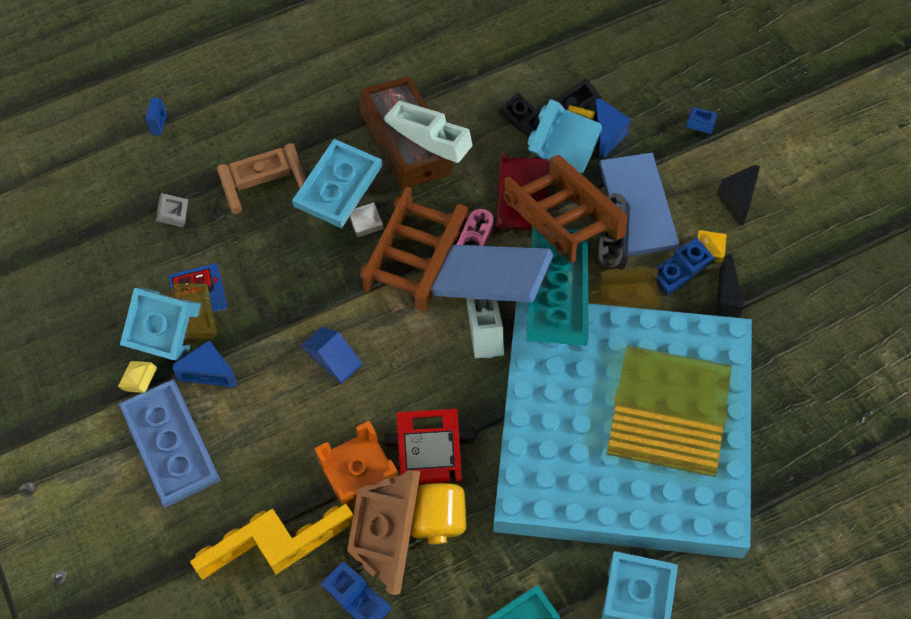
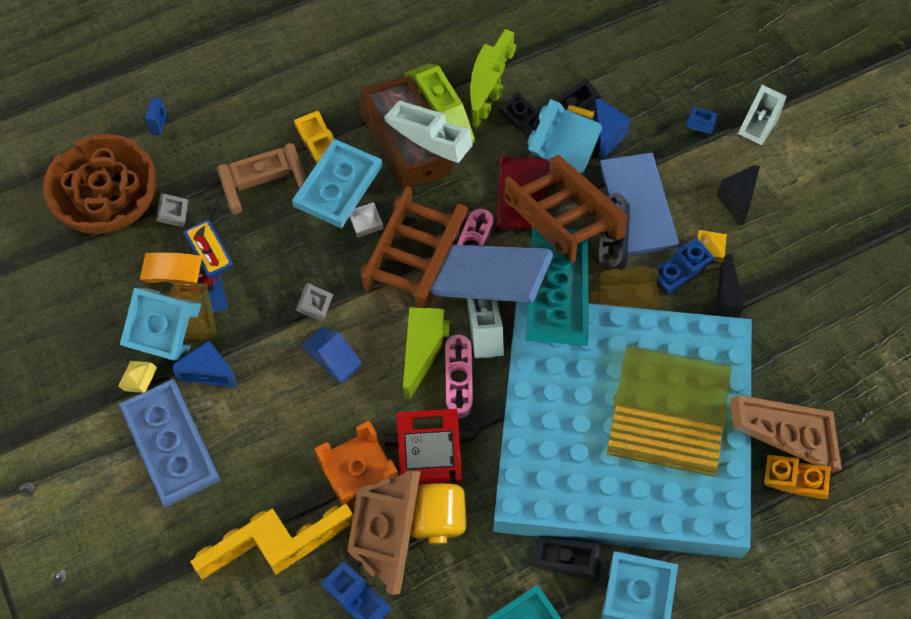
(83, 184): none -> dark orange brick
(171, 268): none -> light orange slope
(208, 245): none -> slope
(314, 134): none -> yellow slope
(314, 302): none -> light grey tile
(424, 343): none -> lime slope
(440, 94): none -> lime slope
(451, 366): none -> bright pink beam
(487, 76): none -> lime slope
(569, 557): none -> black slope
(762, 115): none -> light aqua slope
(789, 427): none -> medium nougat wing
(796, 477): none -> light orange slope

